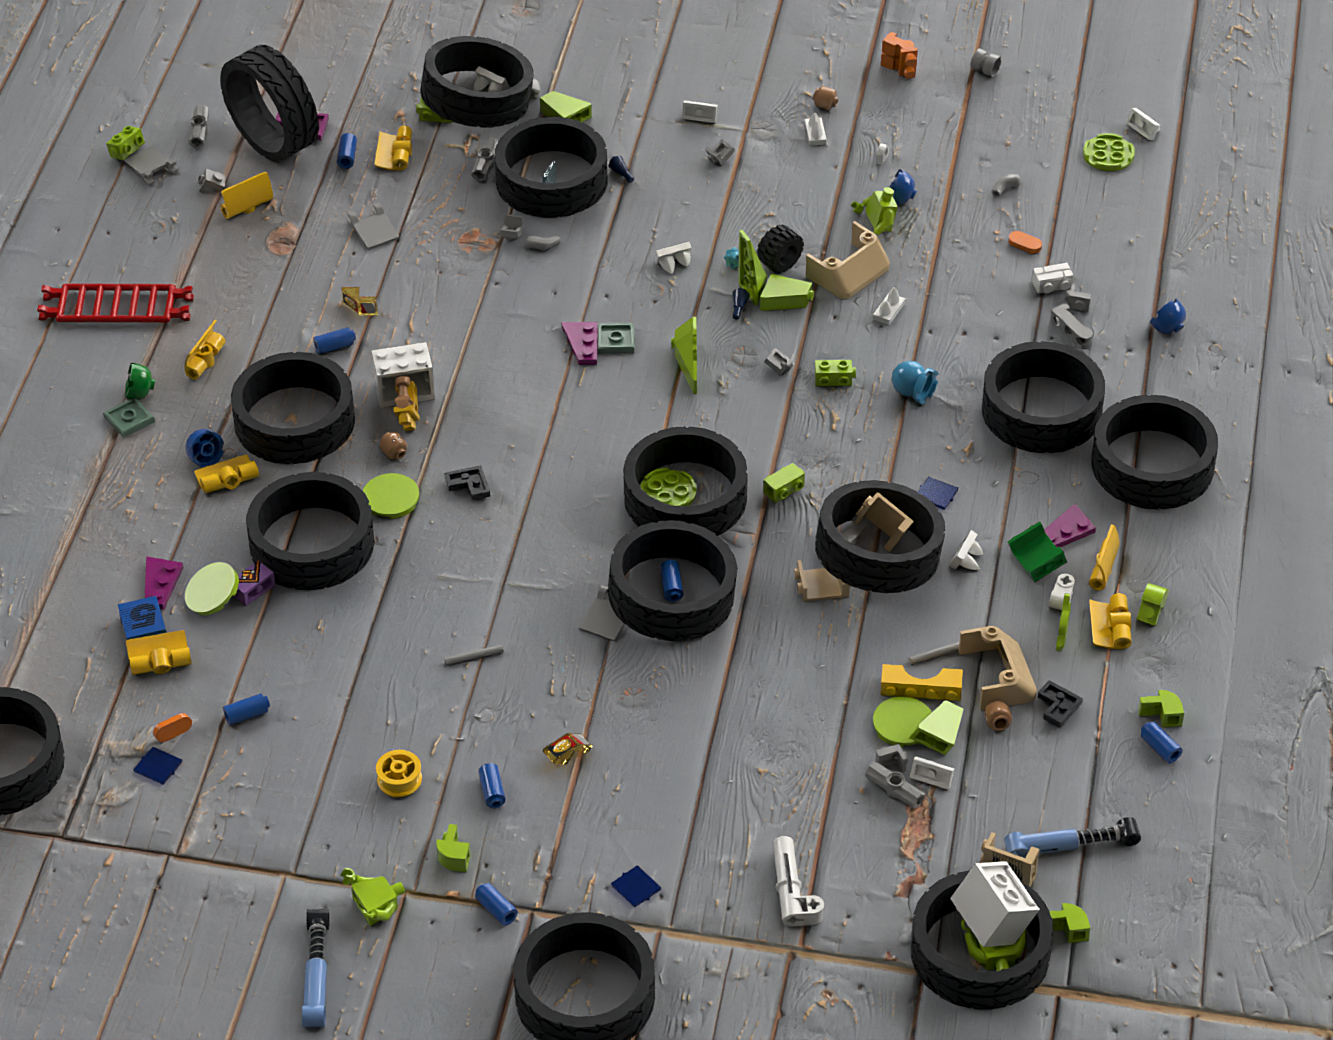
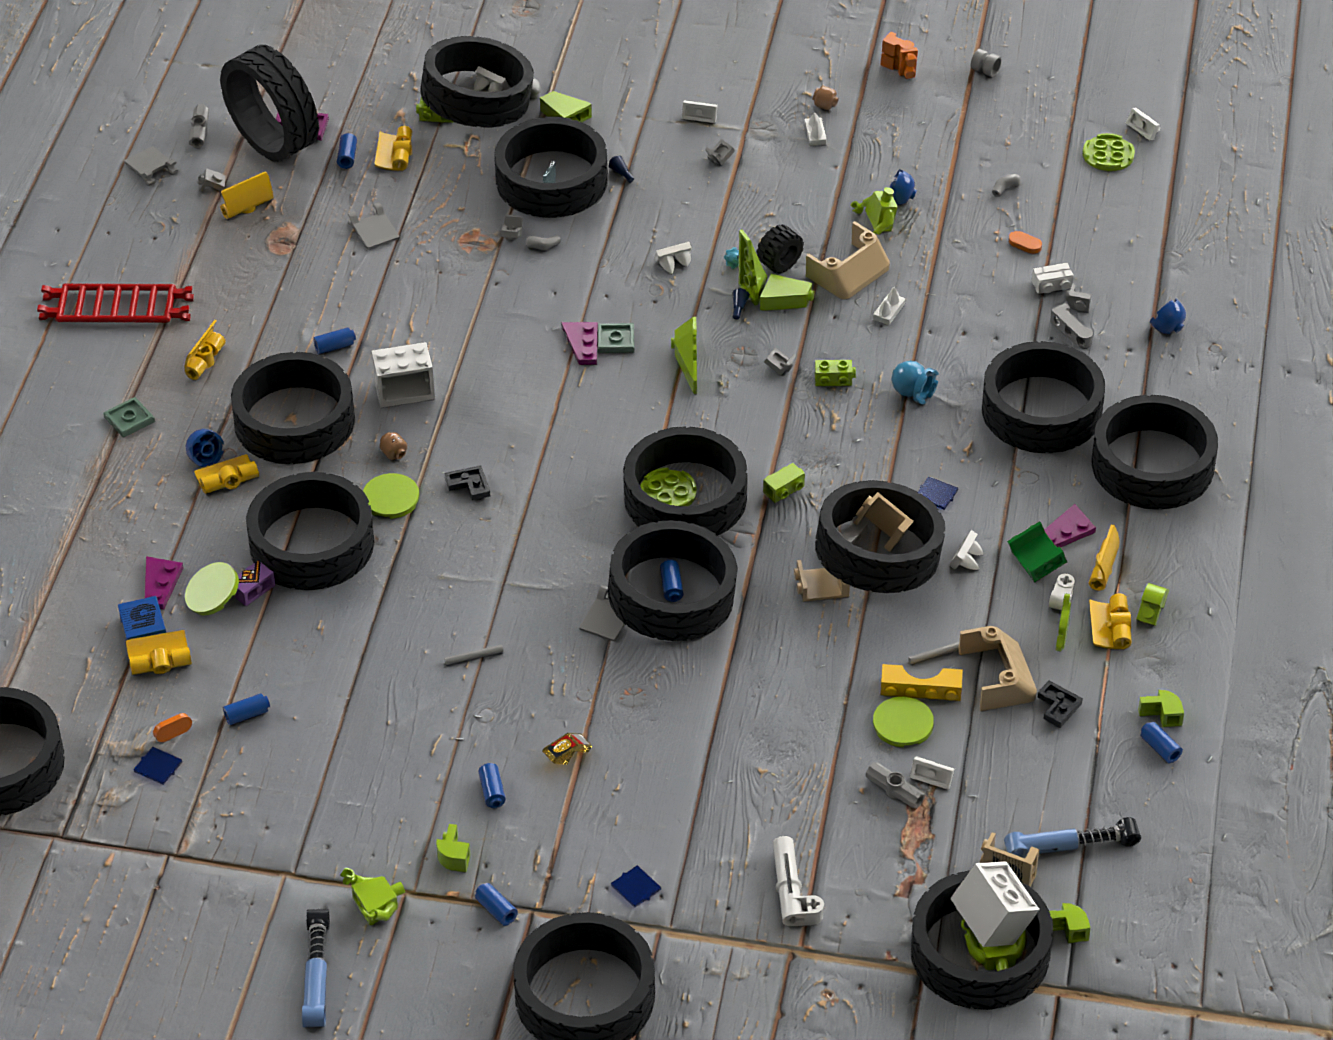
(125, 143): lime brick -> none
(138, 382): green cylinder -> none
(360, 305): slope -> none
(398, 773): yellow wheel -> none
(406, 403): yellow hips -> none
(485, 159): light grey piece -> none
(882, 153): white tile -> none
(891, 756): light grey bracket -> none
(939, 728): slope -> none
(997, 716): medium nougat head -> none

